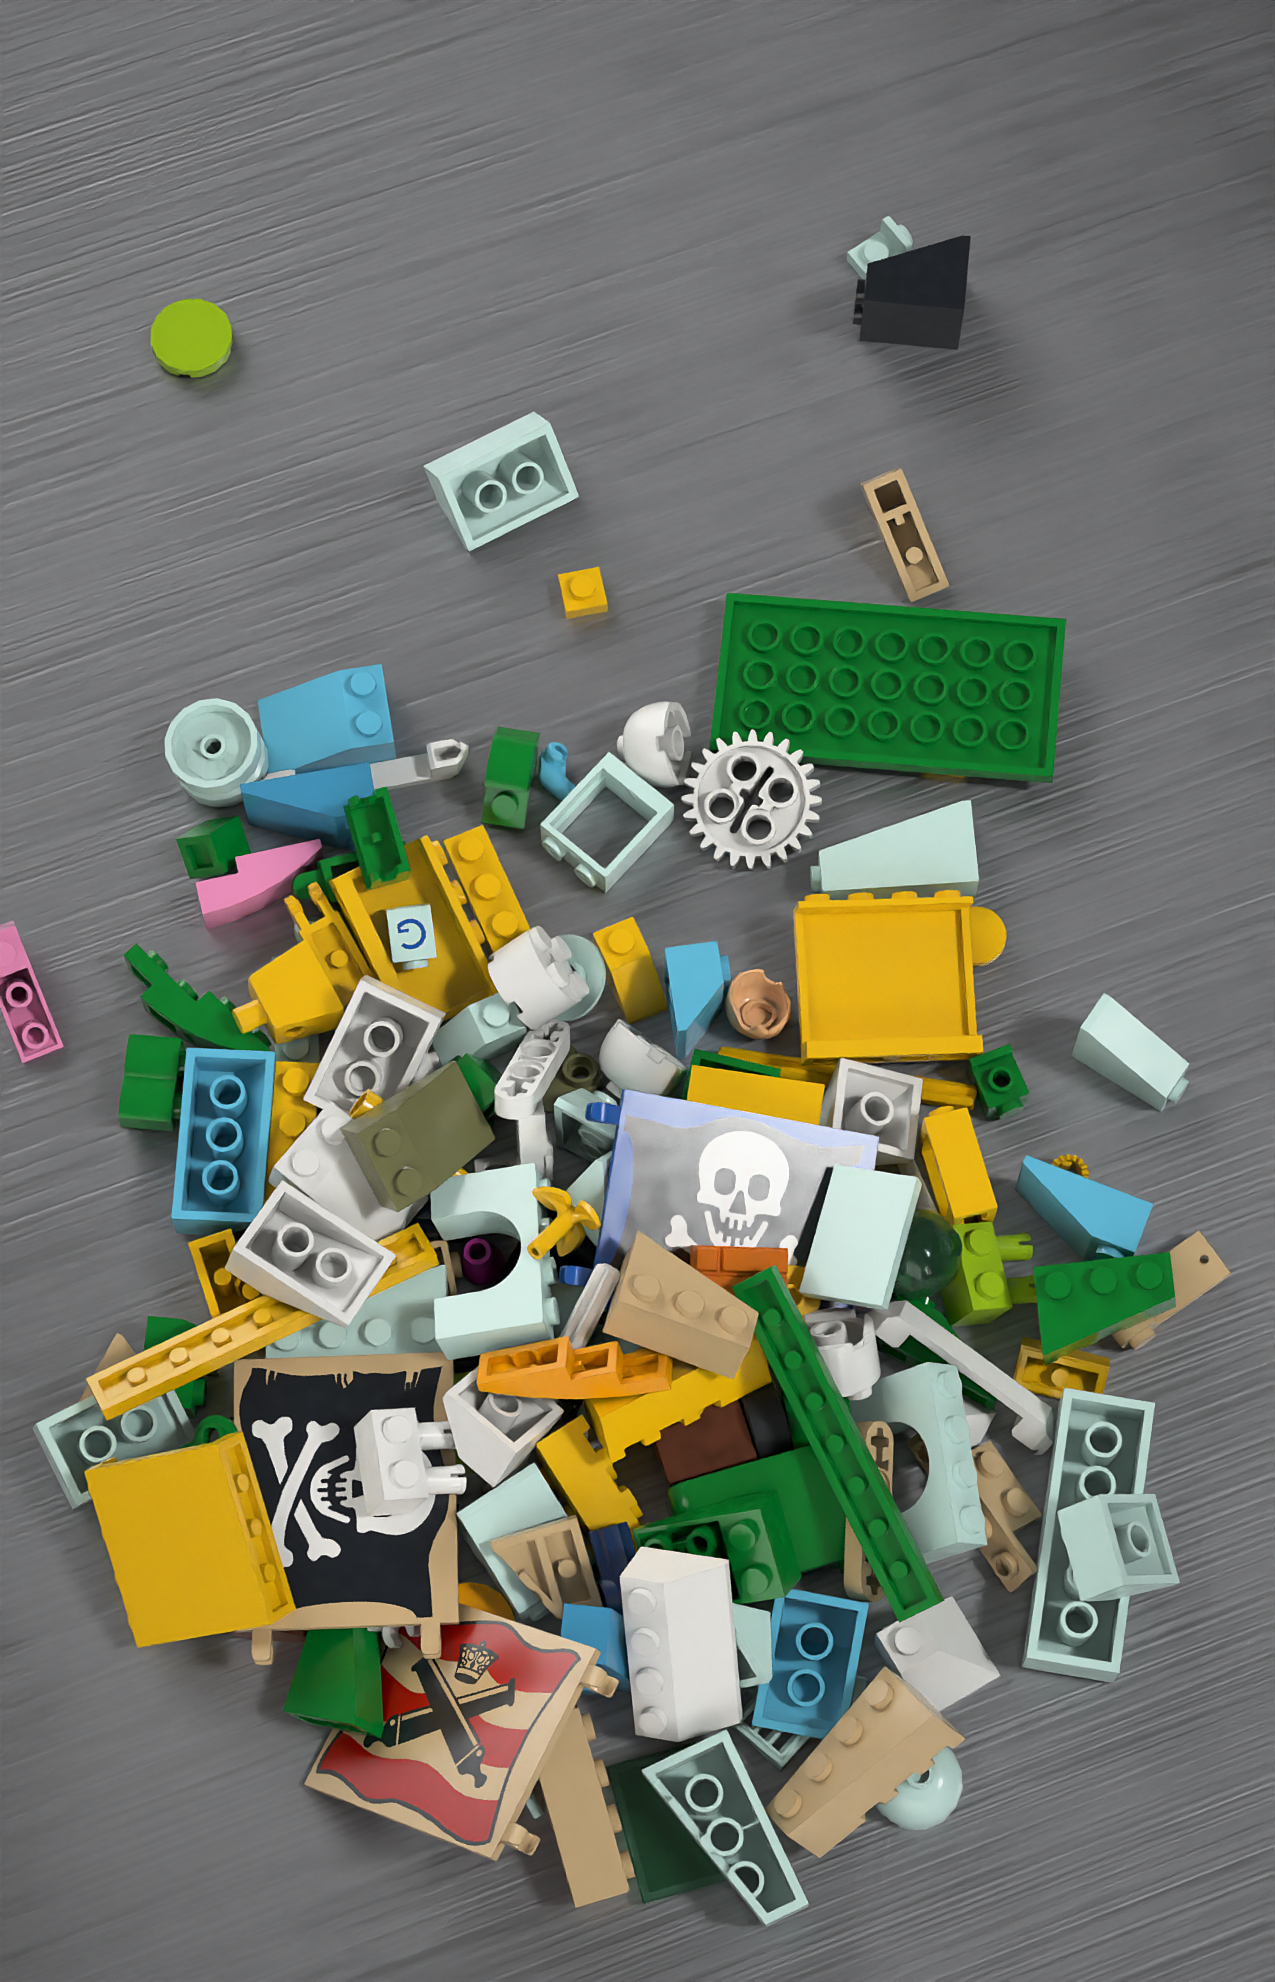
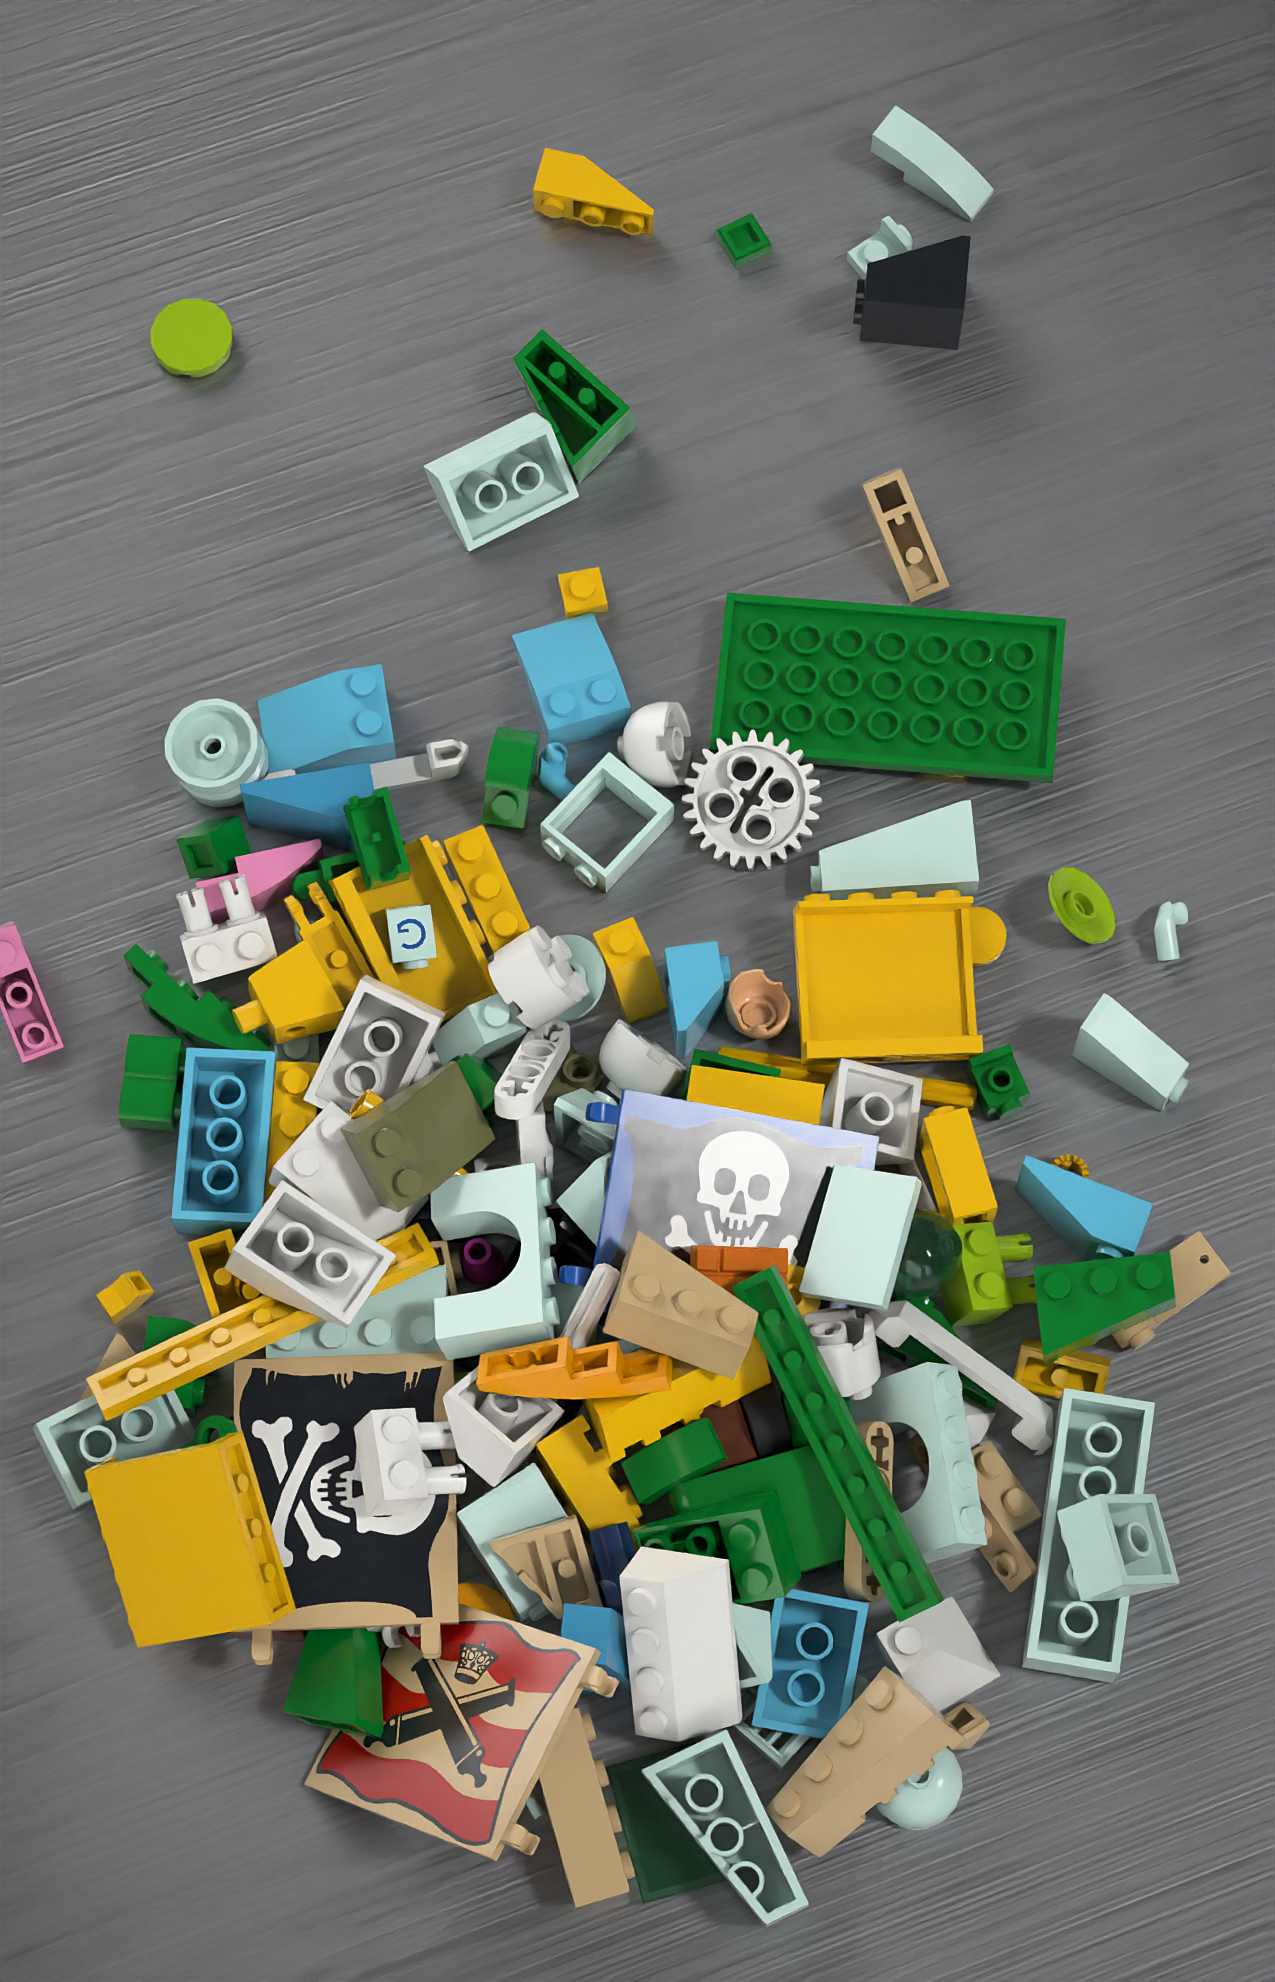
(125, 1295): none -> yellow piece
(227, 946): none -> white brick
(567, 1227): yellow plant -> none
(572, 680): none -> medium azure slope
(580, 408): none -> green wedge
(582, 191): none -> yellow slope
(674, 1459): none -> green slope
(743, 240): none -> green tile
(930, 164): none -> light aqua slope
(968, 1723): none -> tan slope
(1081, 905): none -> lime dish
(1165, 929): none -> light aqua arm

